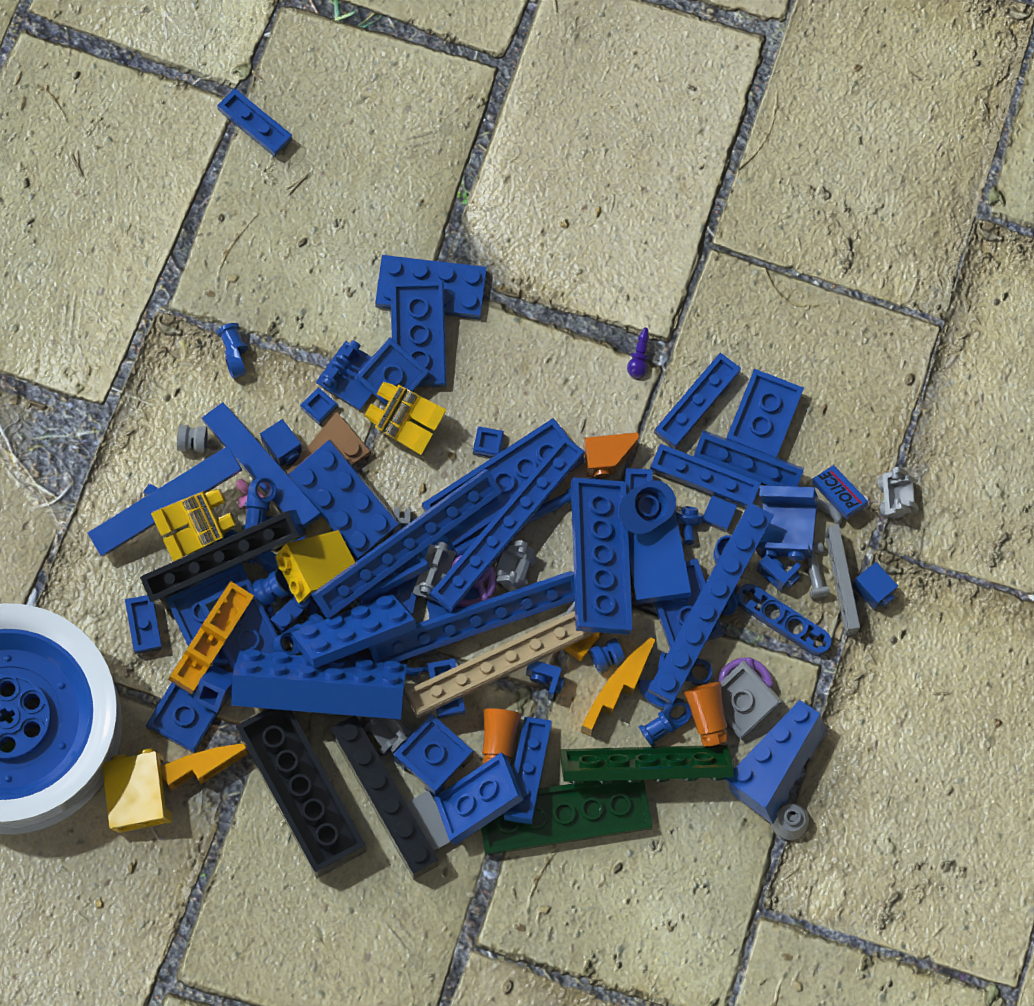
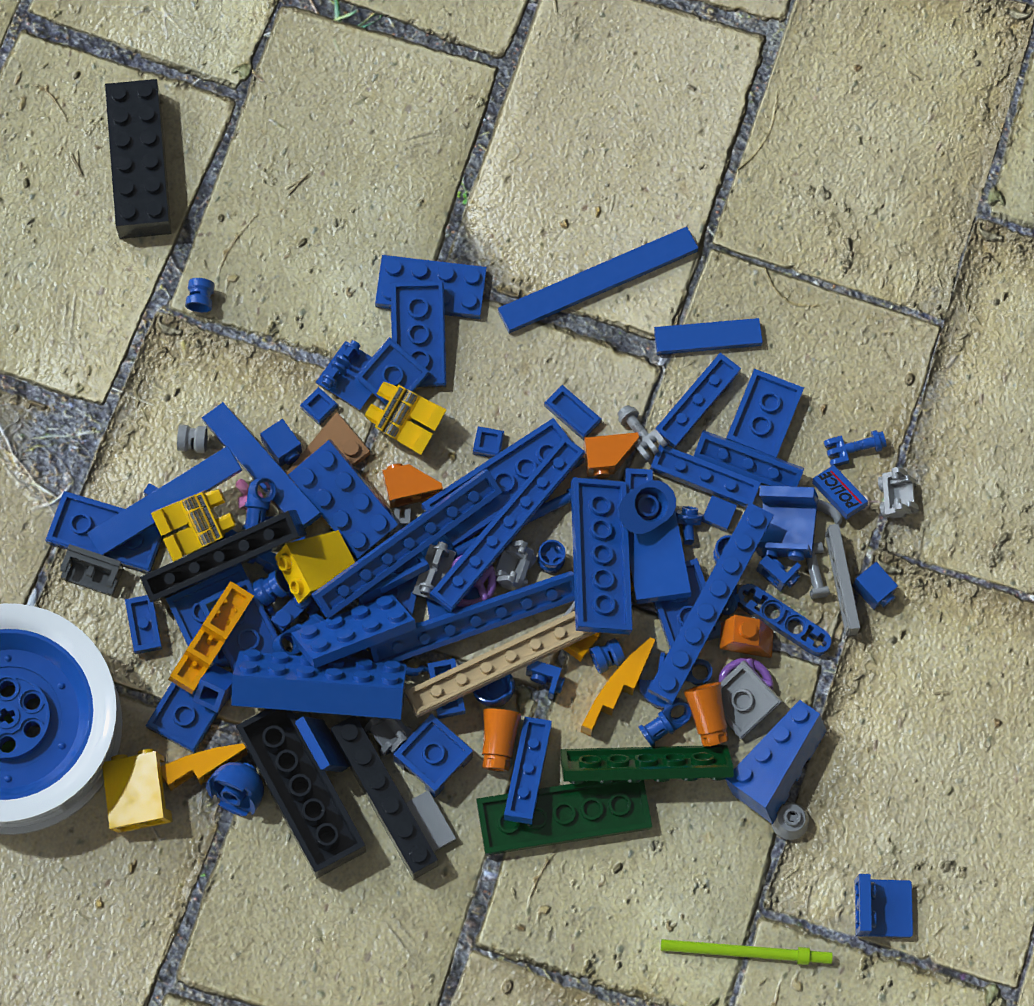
(80, 515): none -> blue tile
(91, 570): none -> dark grey hinge
(138, 159): none -> black brick
(200, 295): none -> blue wheel
(234, 348): blue connector -> none
(237, 787): none -> blue cylinder
(254, 122): blue plate -> none
(321, 744): none -> blue tile
(408, 485): none -> orange slope
(478, 798): blue plate -> none
(496, 693): none -> blue hair
(552, 551): none -> blue wheel
(572, 412): none -> blue tile
(597, 279): none -> blue tile
(628, 416): none -> light grey hinge
(637, 365): dark purple bar -> none
(708, 336): none -> blue tile
(746, 636): none -> orange slope
(801, 955): none -> lime bar
(876, 440): none -> blue hinge
(883, 907): none -> blue bracket

